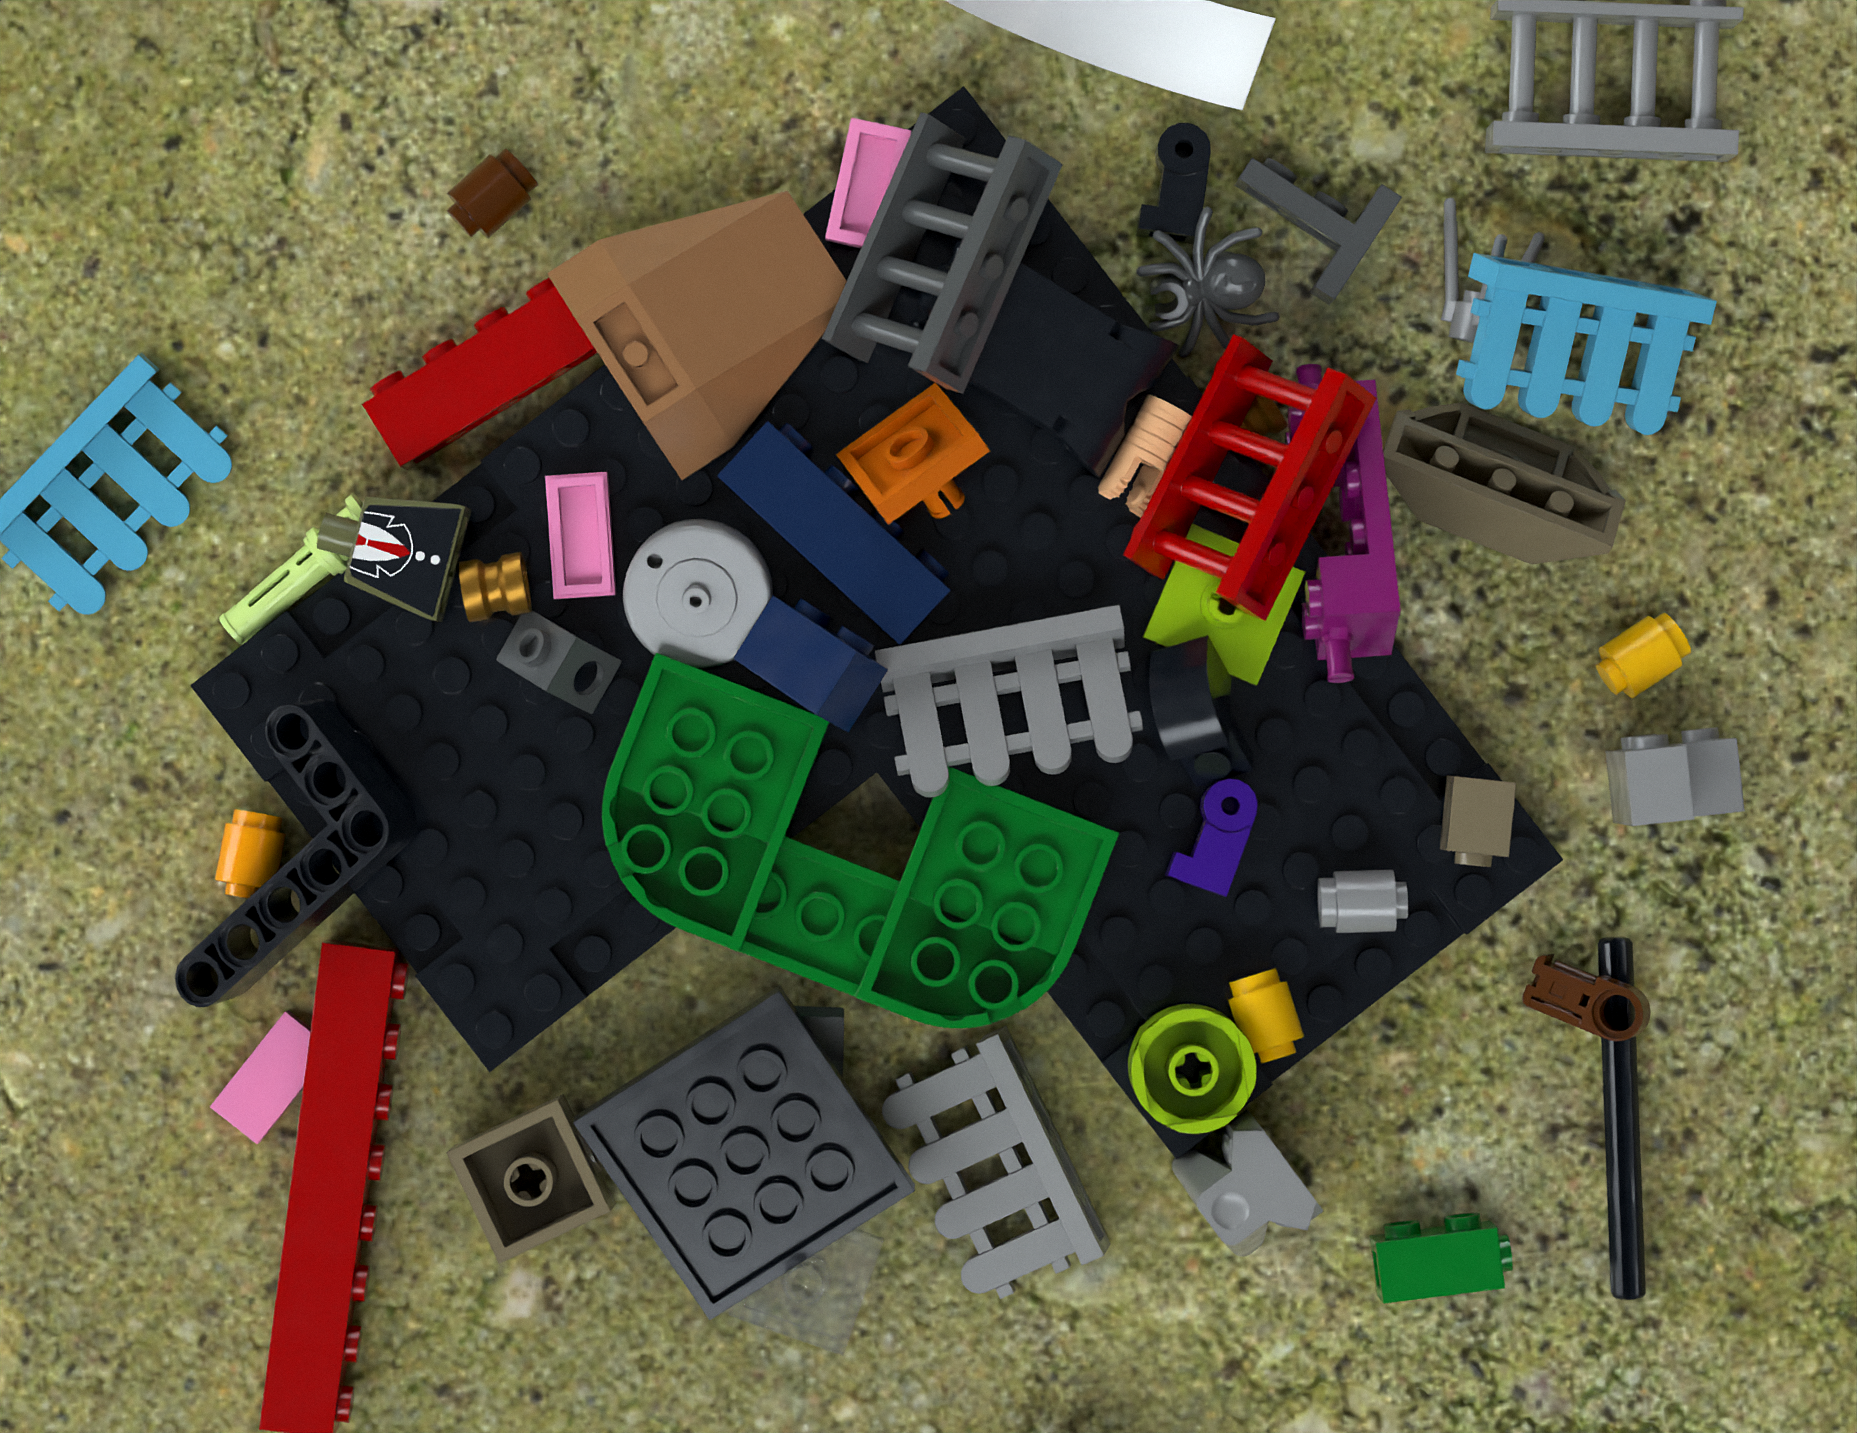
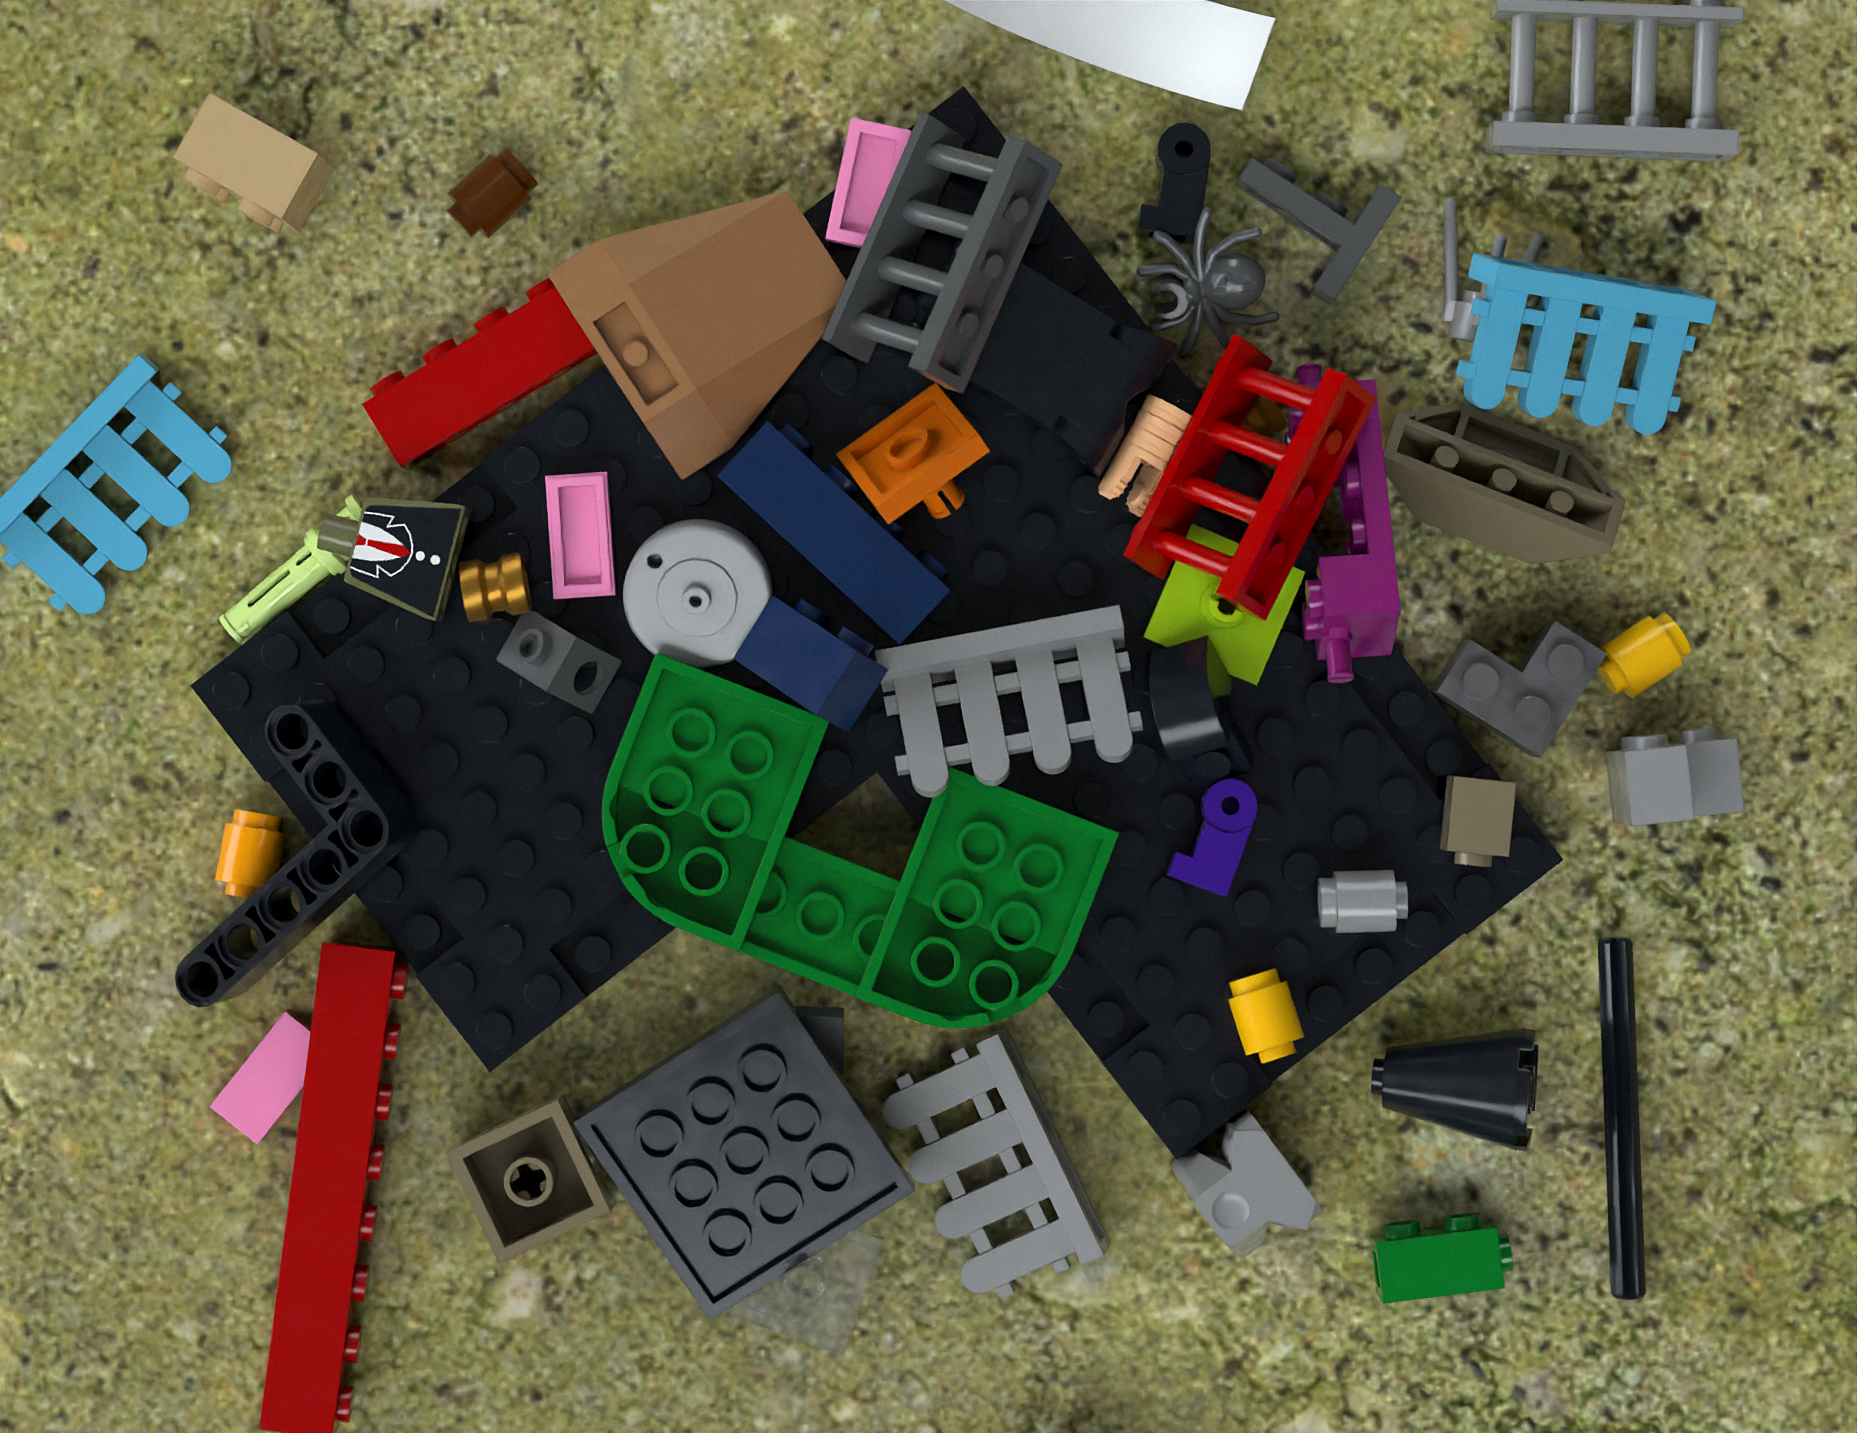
(254, 162): none -> tan brick
(1220, 1089): lime brick -> none
(1465, 1084): none -> black cone
(1526, 701): none -> flat silver brick
(1581, 998): reddish brown piece -> none

